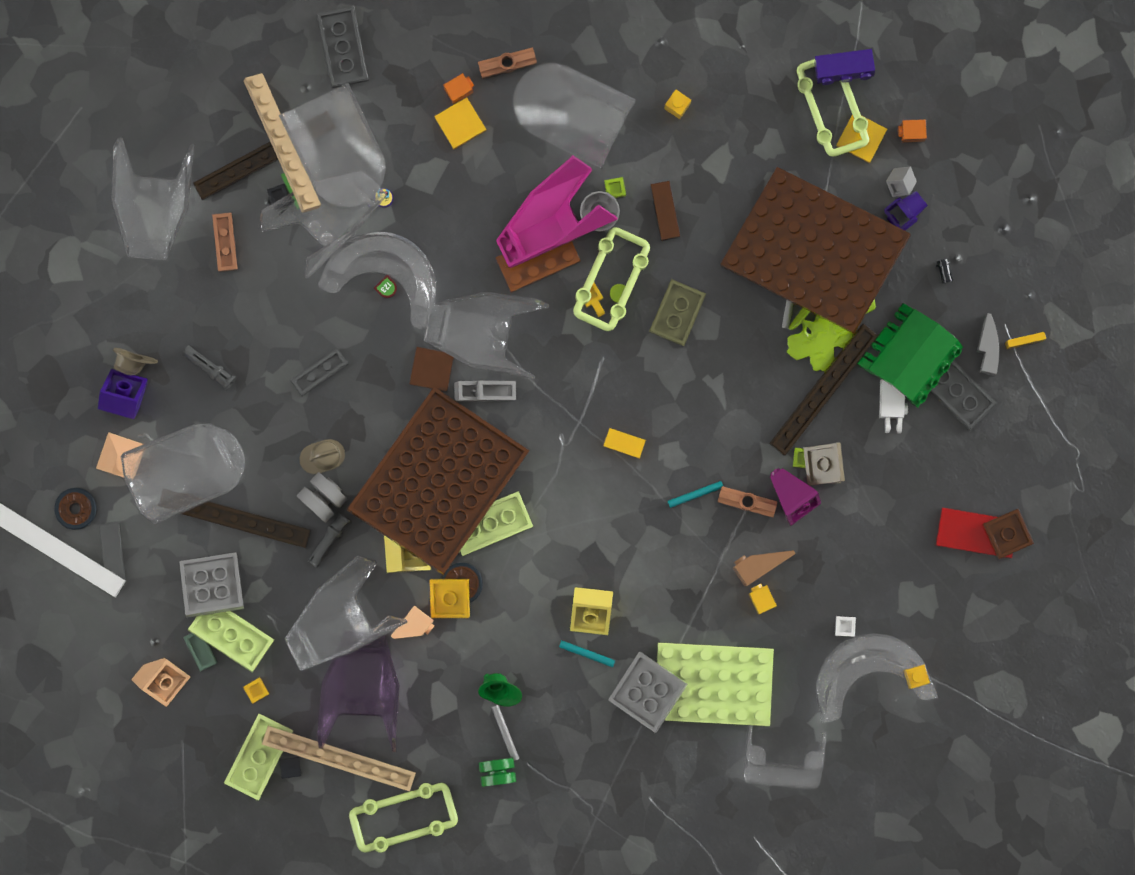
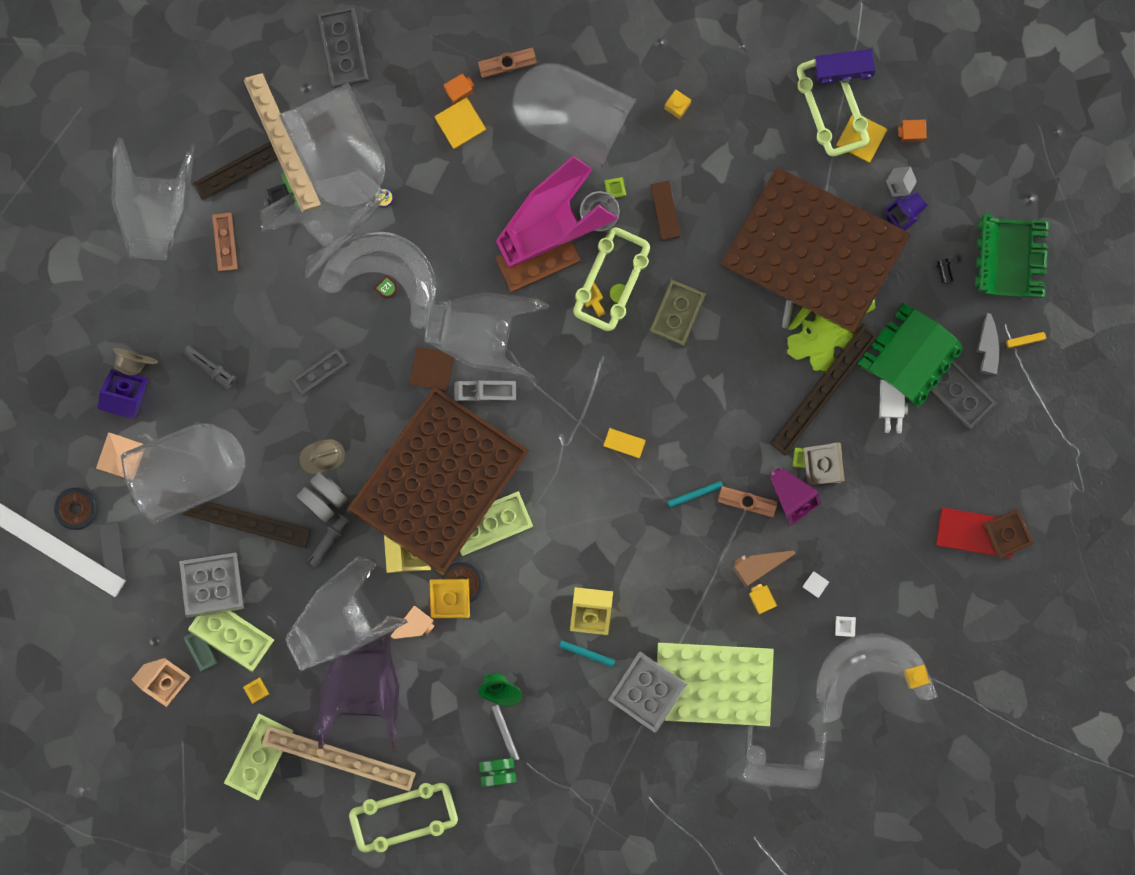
(815, 584): none -> white tile
(1008, 257): none -> green hinge

